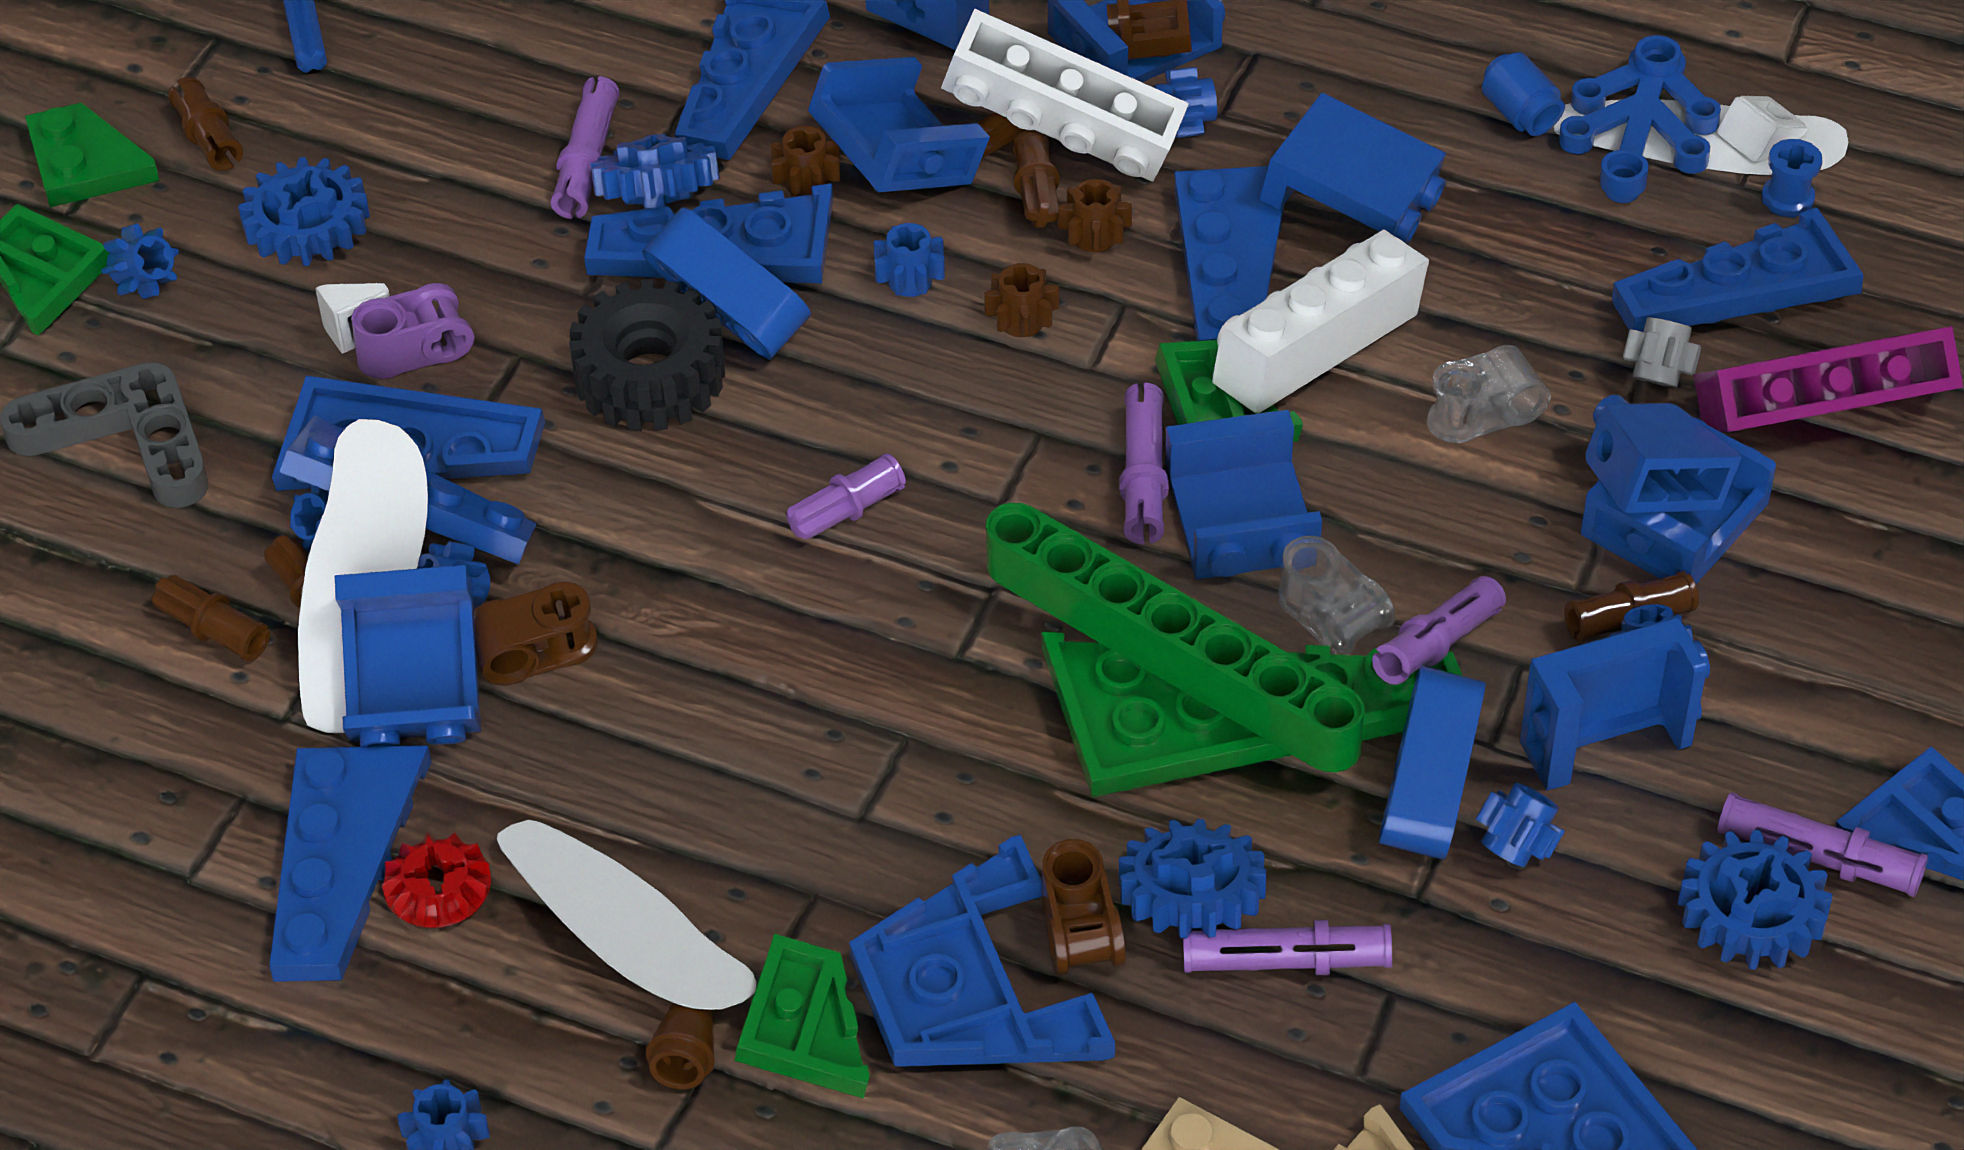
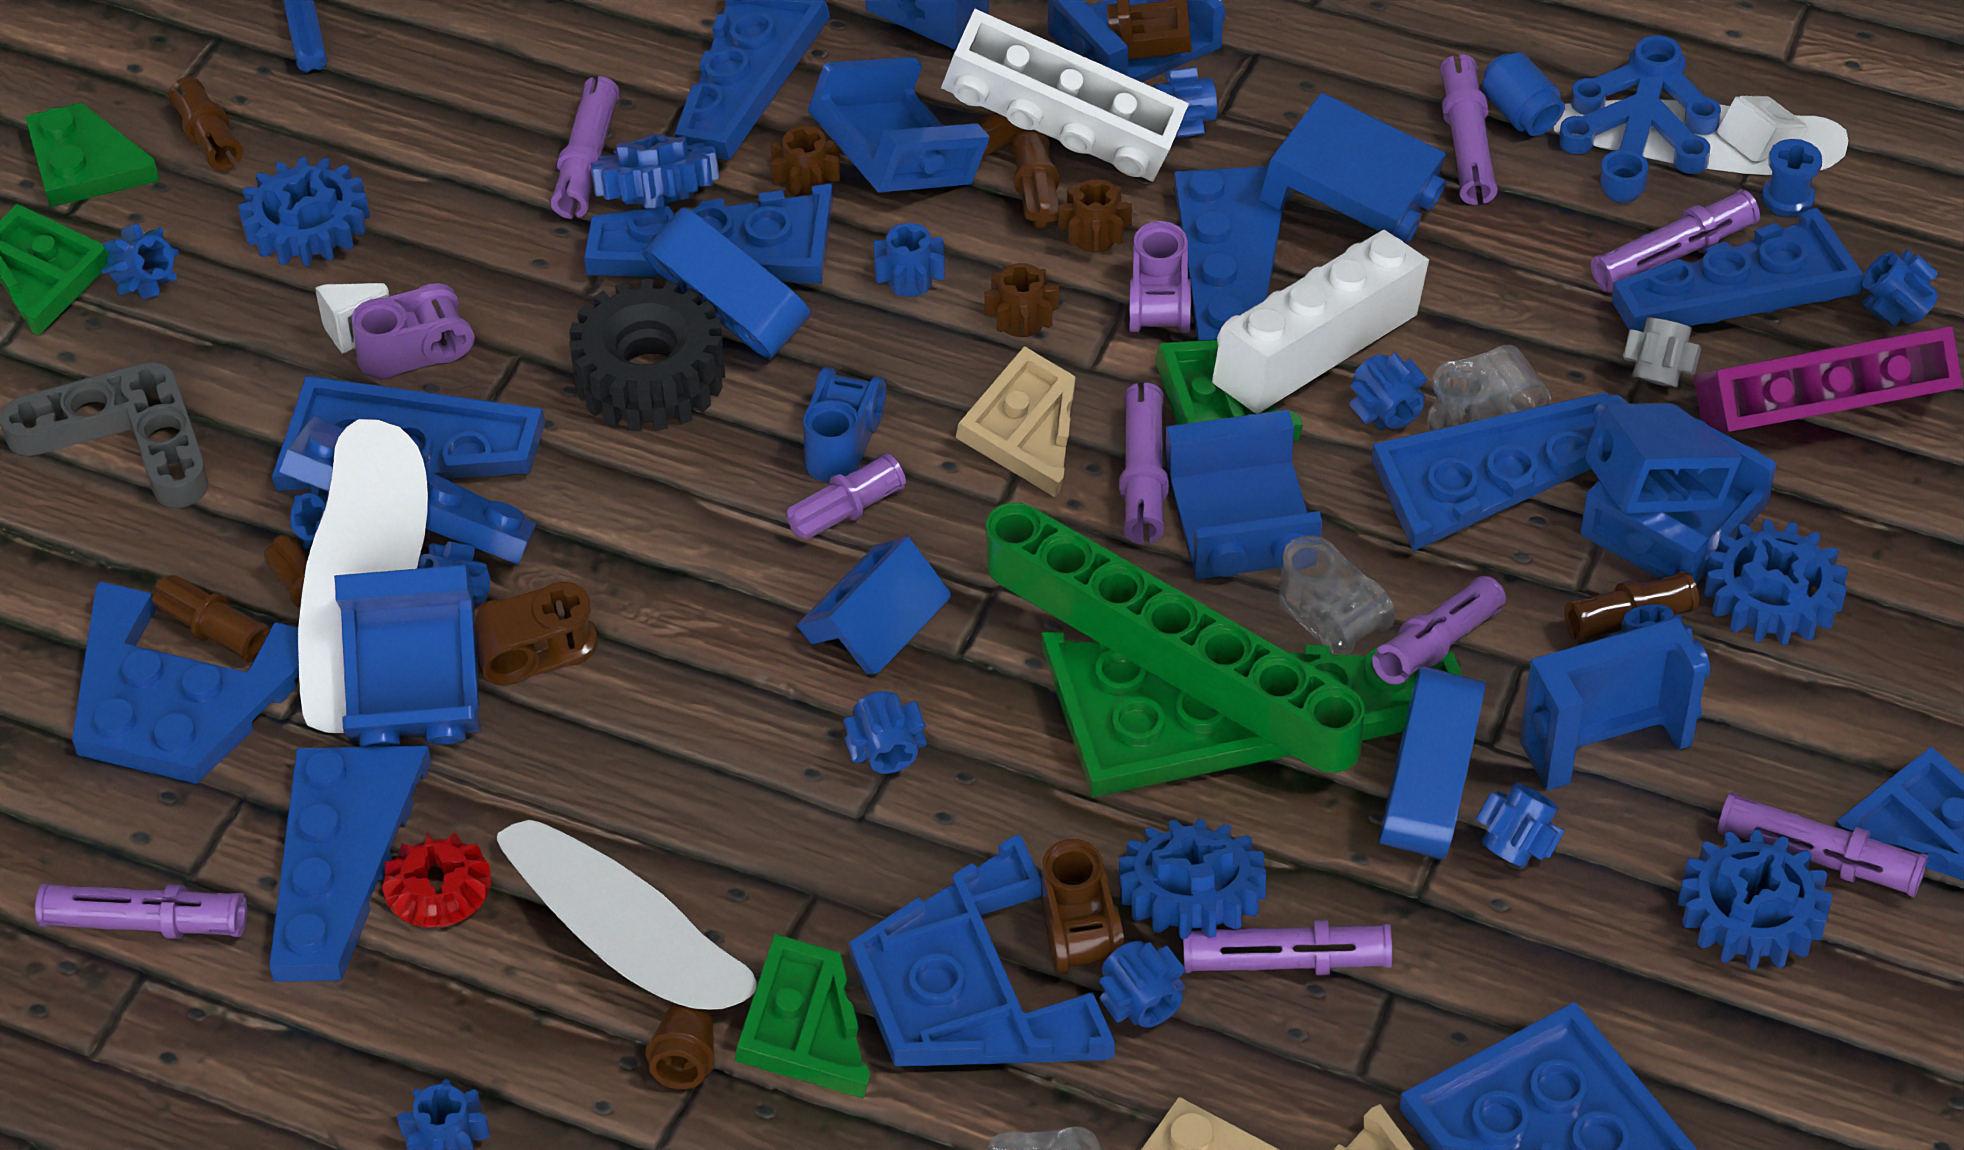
(164, 708): none -> blue wing
(164, 911): none -> medium lavender pin
(841, 423): none -> blue piece
(878, 604): none -> blue panel
(885, 732): none -> blue gear
(1024, 420): none -> tan wing
(1142, 984): none -> blue gear
(1160, 278): none -> medium lavender piece
(1388, 391): none -> blue gear
(1465, 113): none -> medium lavender pin
(1483, 466): none -> blue wing
(1693, 232): none -> medium lavender pin
(1775, 582): none -> blue gear
(1899, 288): none -> blue gear

